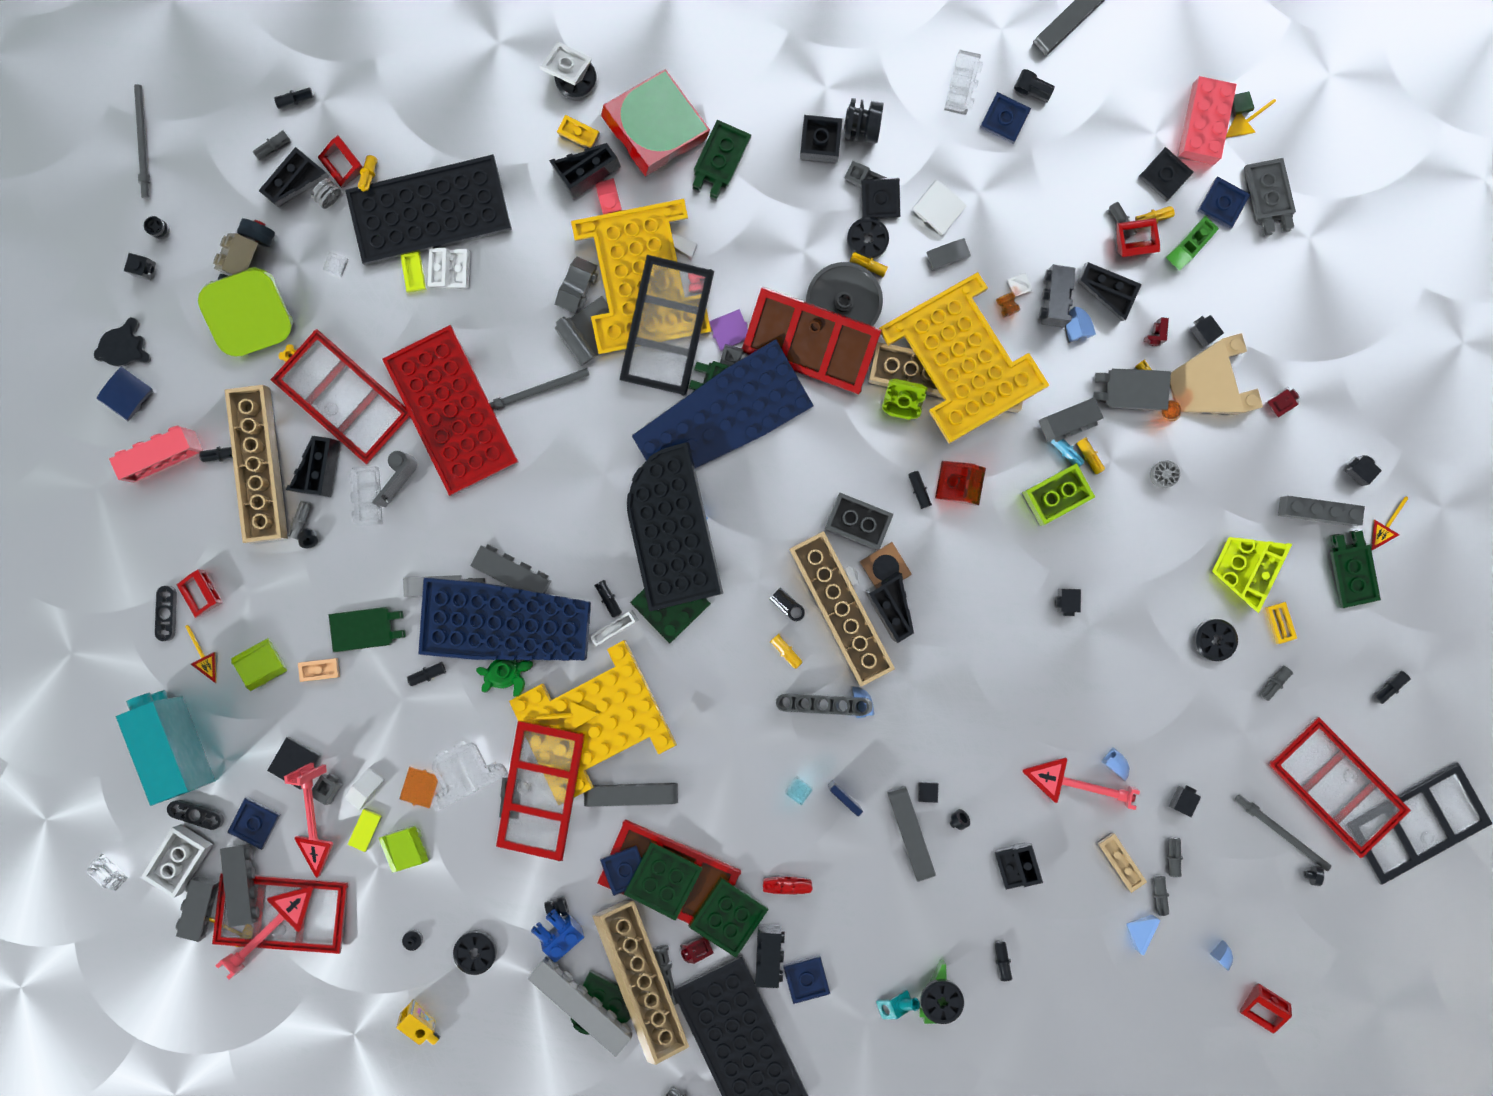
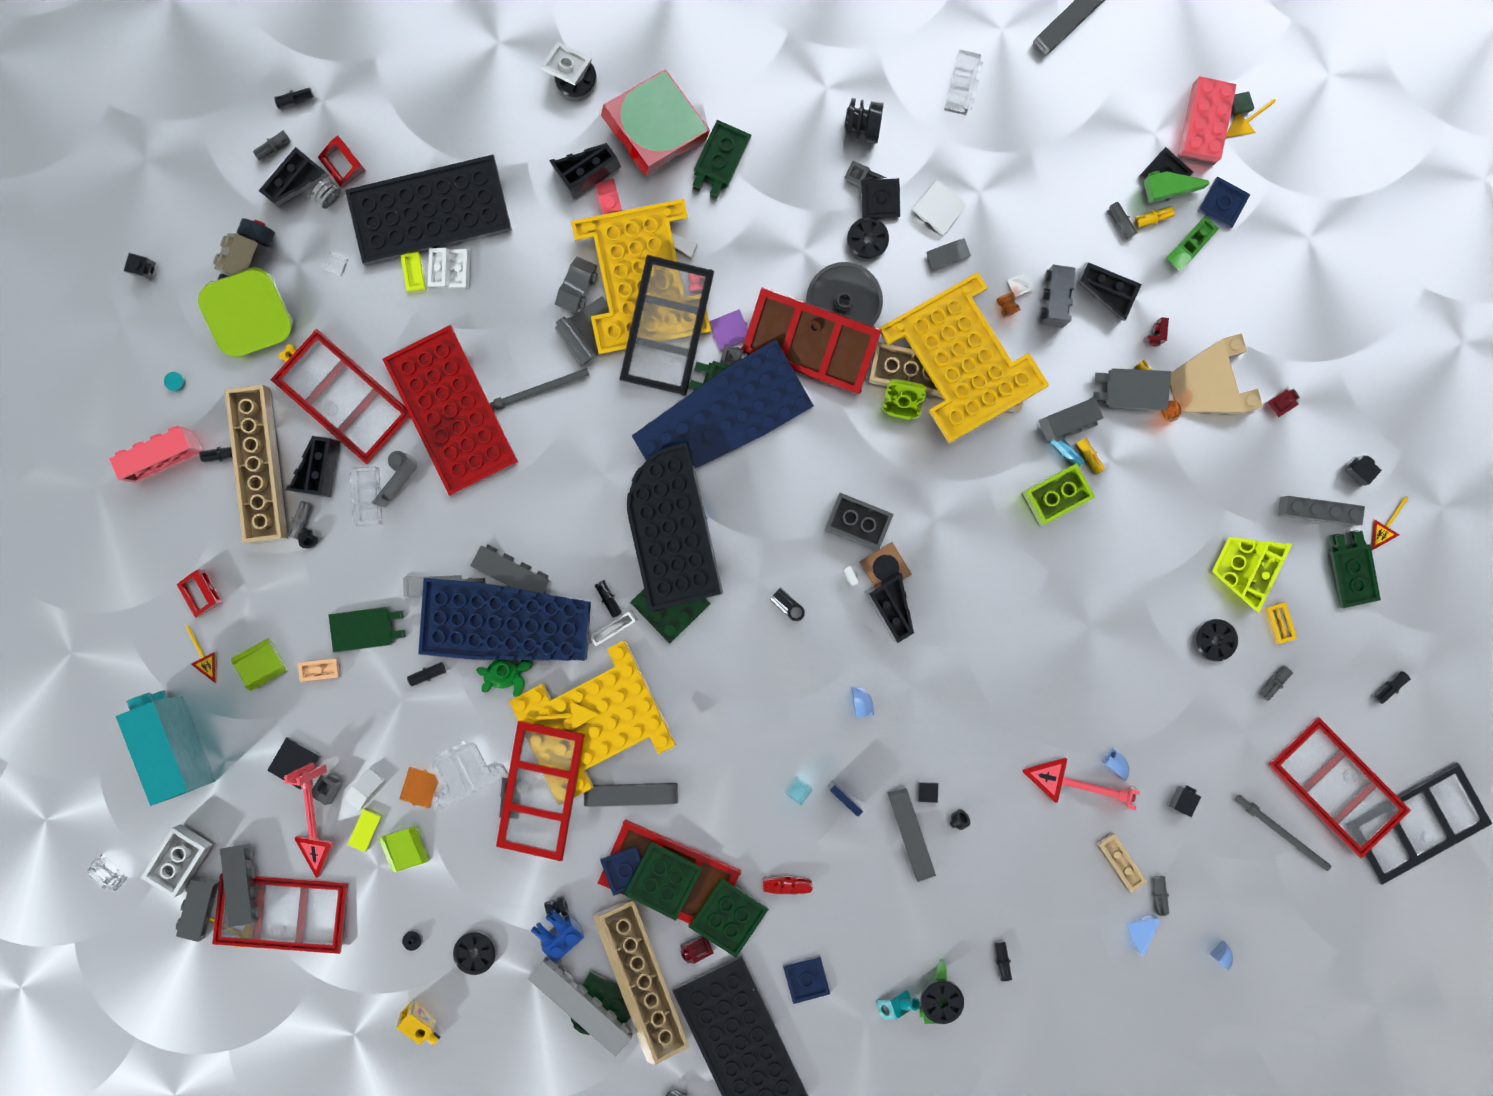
(121, 346): black tile -> none
(124, 393): dark blue slope -> none
(143, 177): dark grey bar -> none
(153, 224): black wheel -> none
(172, 599): black beam -> none
(174, 381): none -> teal tile
(187, 818): black beam -> none
(254, 823): dark blue tile -> none
(291, 907): coral piece -> none
(367, 173): yellow axle -> none
(578, 132): yellow plate -> none
(665, 966): dark grey pin -> none
(769, 956): black wedge -> none
(786, 651): yellow axle -> none
(814, 704): dark grey beam -> none
(821, 138): black brick -> none
(841, 609): tan brick -> none
(869, 264): yellow axle -> none
(919, 489): black axle -> none
(960, 482): clear red slope -> none
(1005, 117): dark blue tile -> none
(1018, 866): black brick -> none
(1030, 84): black piece -> none
(1068, 601): black brick -> none
(1080, 325): light blue brick -> none
(1141, 247): red tile -> none
(1165, 474): light grey wheel -> none
(1169, 184): none -> bright green slope
(1175, 857): dark grey axle -> none
(1206, 330): black brick -> none
(1270, 1001): red tile -> none
(1271, 194): dark grey tile -> none
(1315, 875): black tile -> none

